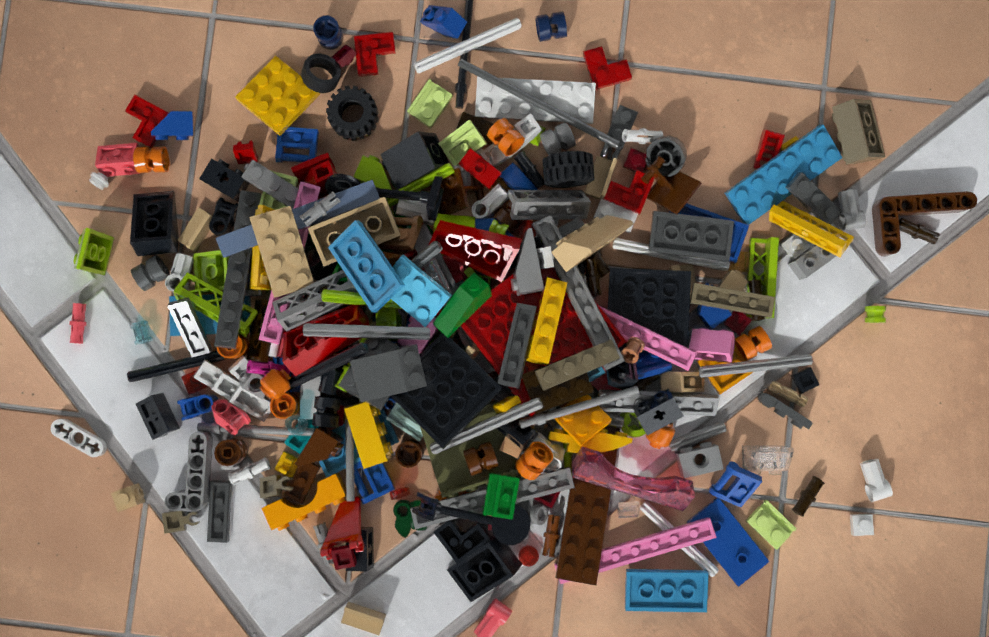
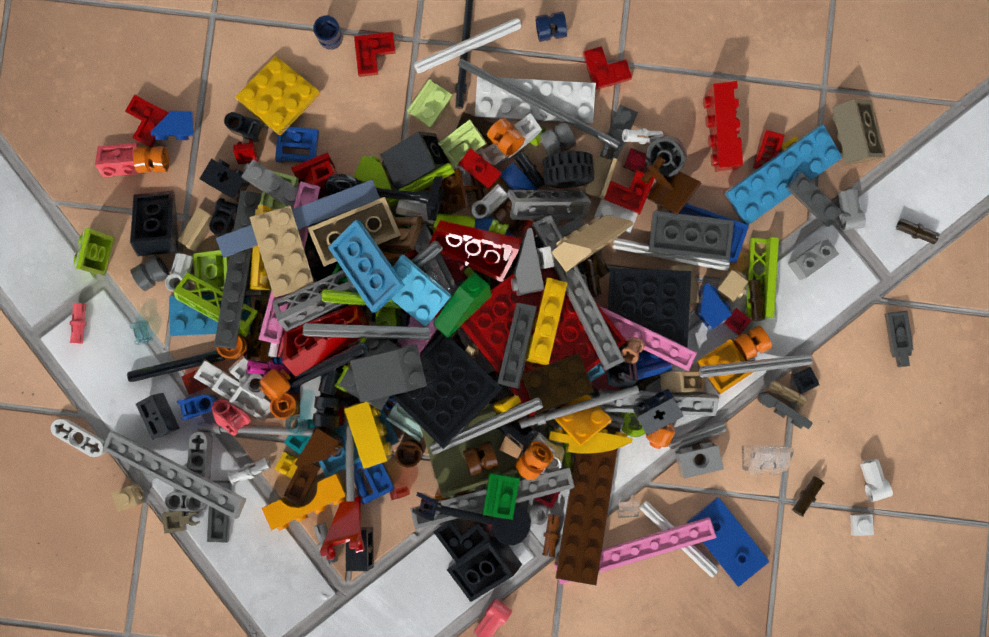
(99, 180): white plate -> none
(174, 474): none -> light grey plate
(189, 327): plate -> none
(231, 451): reddish brown wheel -> none
(247, 127): none -> black piece
(273, 486): dark tan plate -> none
(320, 208): light grey pin -> none
(325, 62): black tyre -> none
(341, 102): black tyre -> none
(343, 557): dark red plate -> none
(344, 56): dark red plate -> none
(363, 618): tan panel -> none
(404, 521): dark green plate -> none
(444, 21): blue slope -> none
(528, 555): clear red tile -> none
(577, 364): dark tan plate -> none
(666, 590): dark azure plate -> none
(667, 491): clear pink arch -> none
(713, 344): bright pink brick -> none
(723, 126): none -> red wedge
(732, 300): dark tan plate -> none
(741, 487): blue plate -> none
(771, 524): yellowish green plate -> none
(795, 246): white plate -> none
(810, 229): yellow fence -> none
(875, 314): lime wheel -> none
(899, 337): none -> dark grey hinge
(914, 207): reddish brown beam -> none

